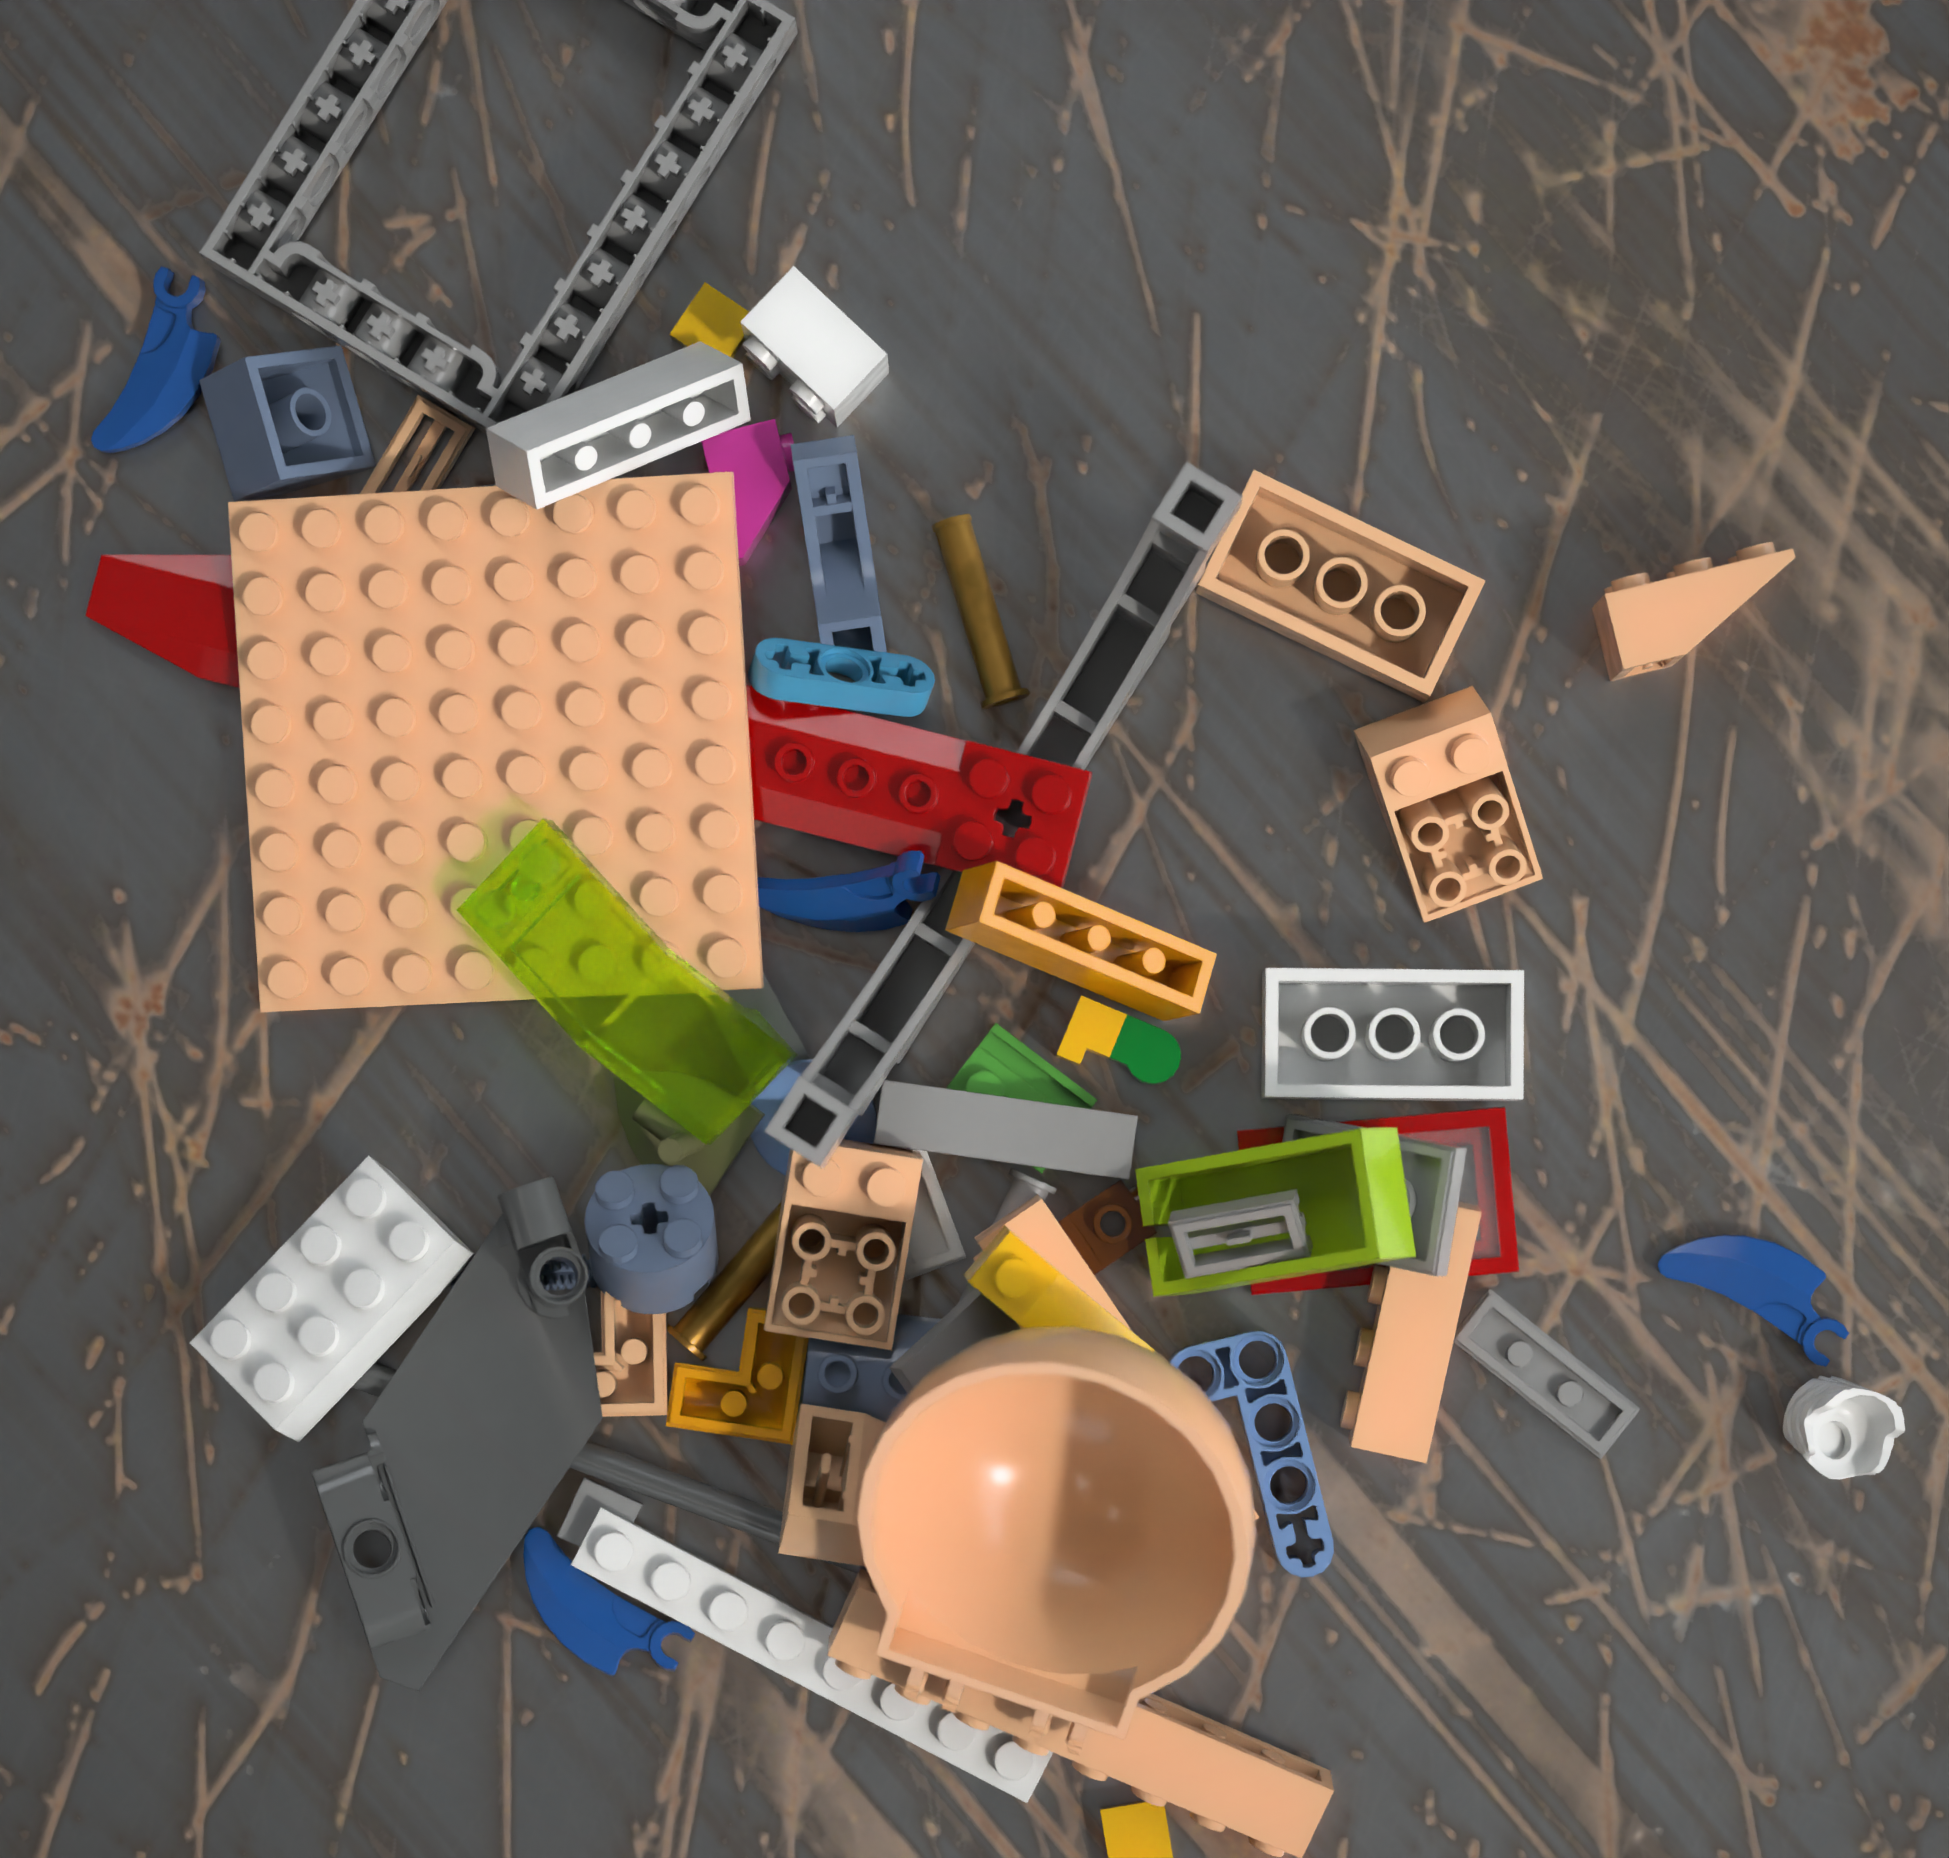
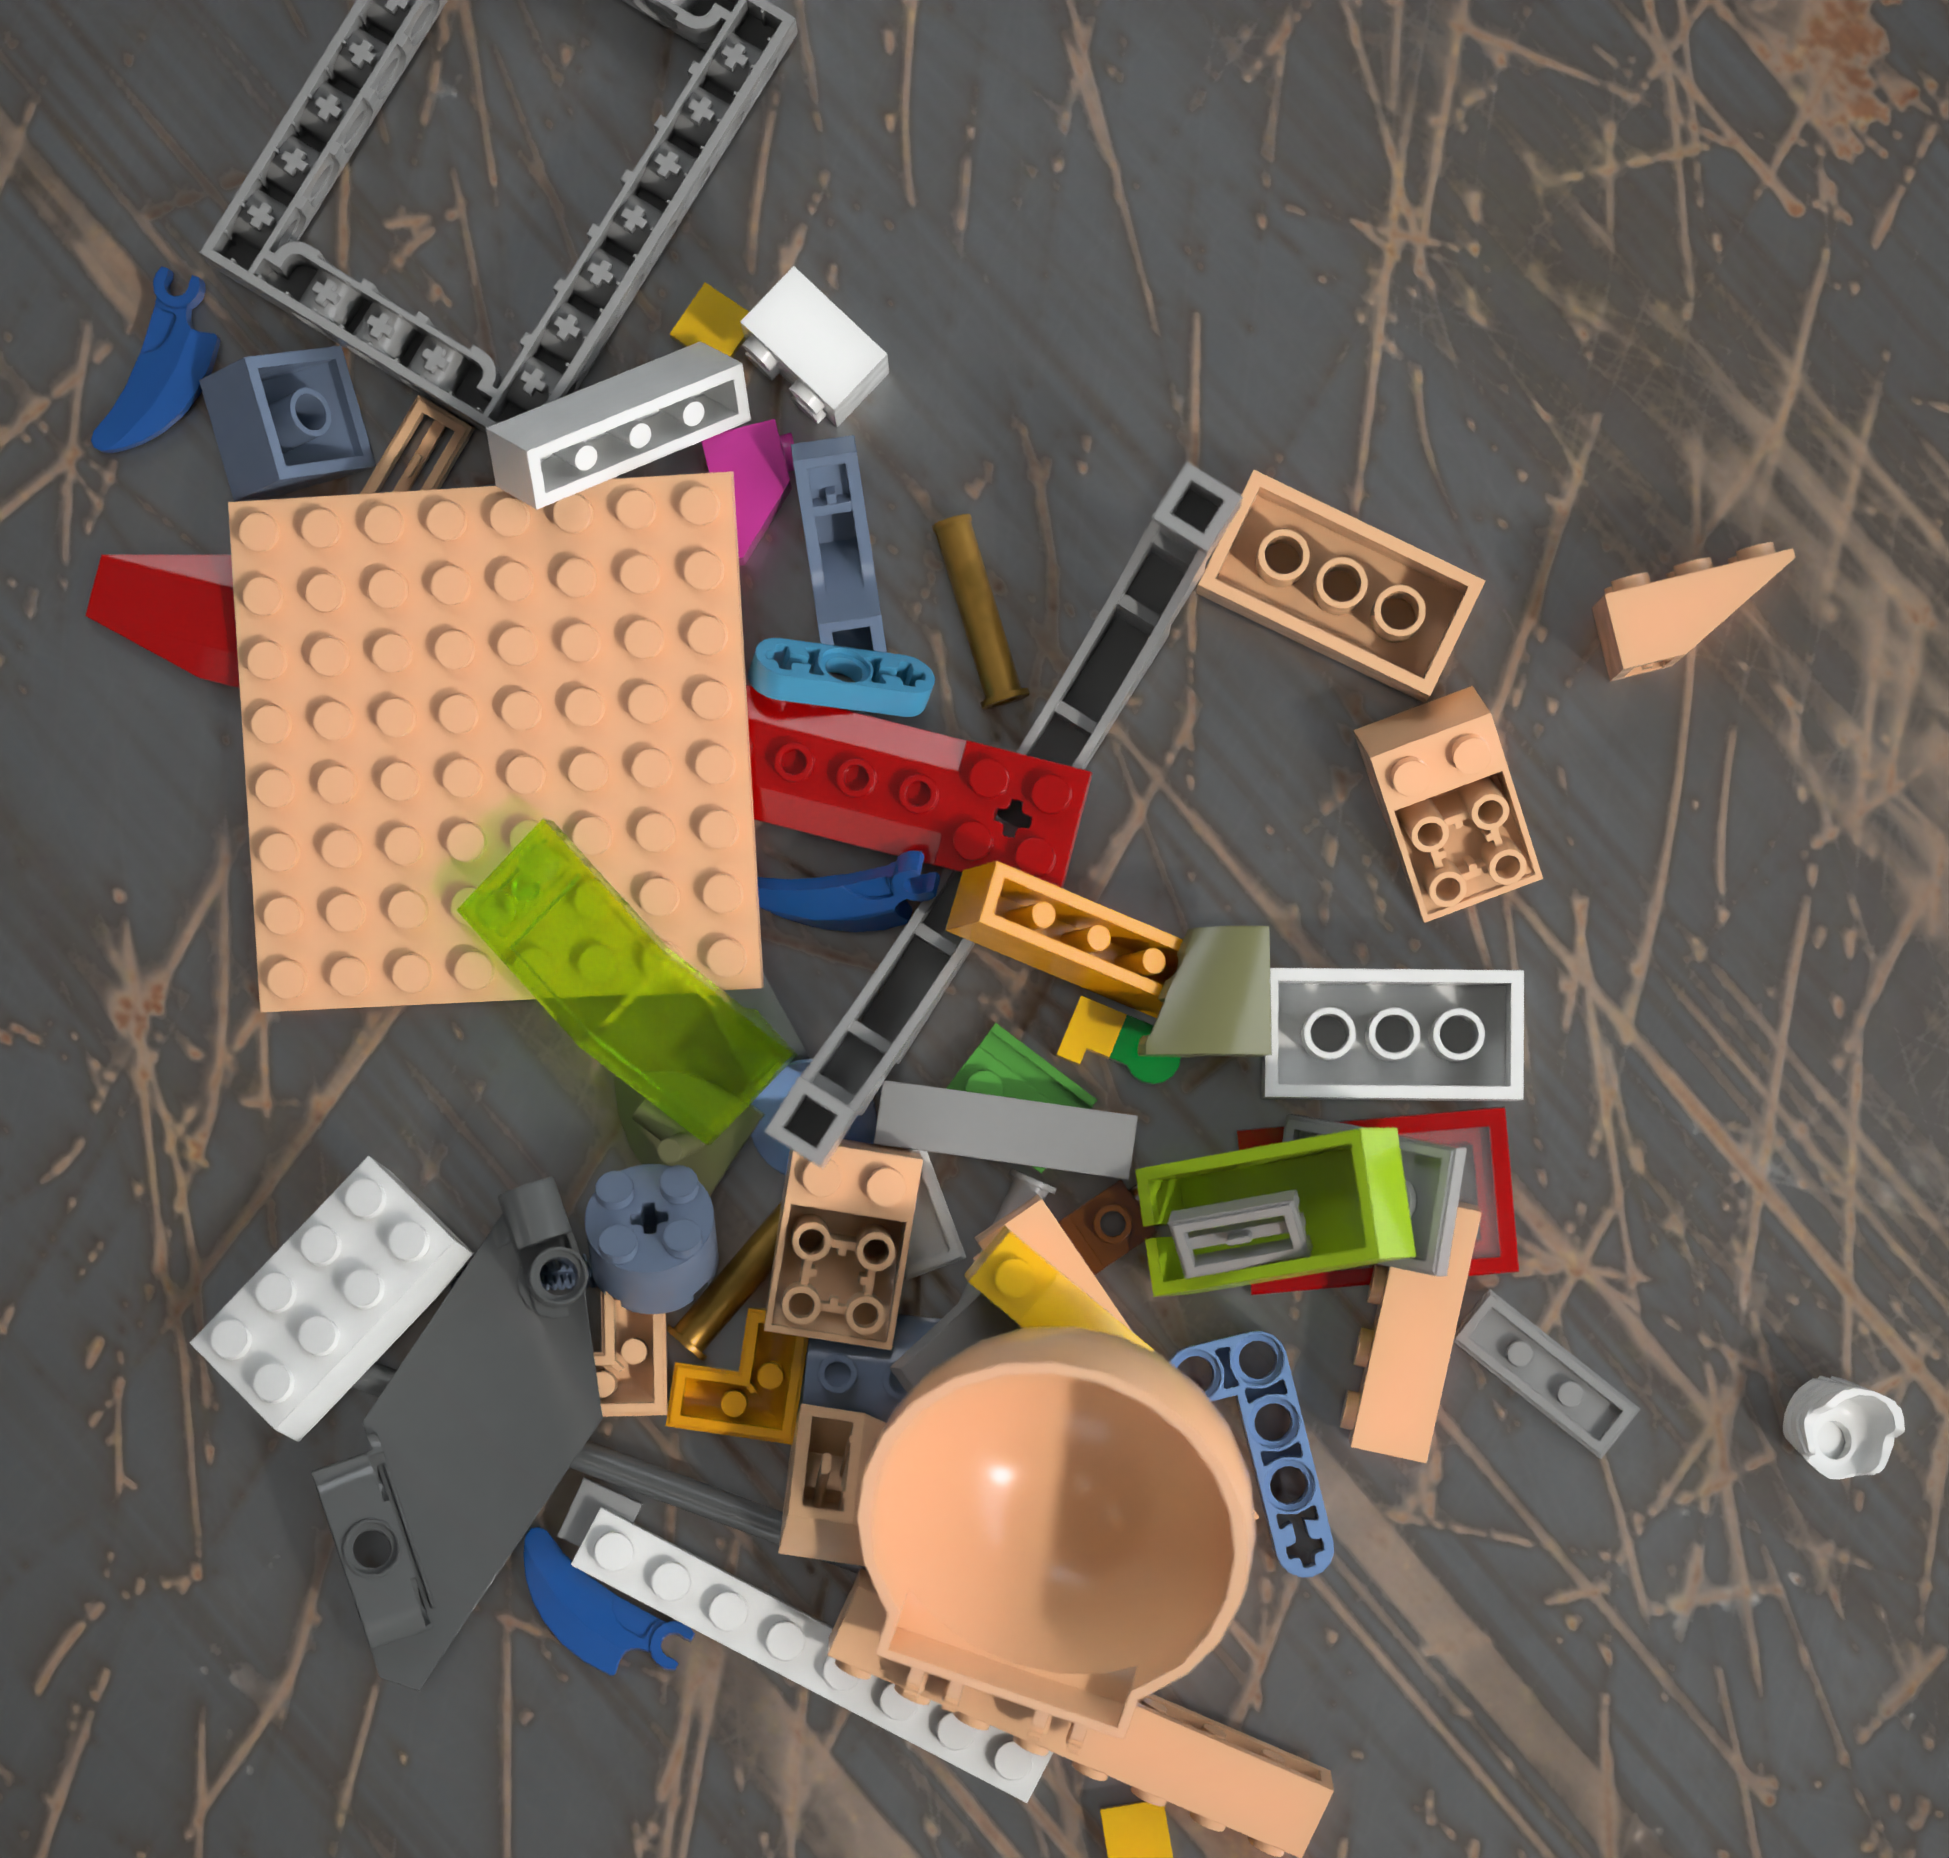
(1216, 997): none -> olive slope
(1761, 1278): blue piece -> none

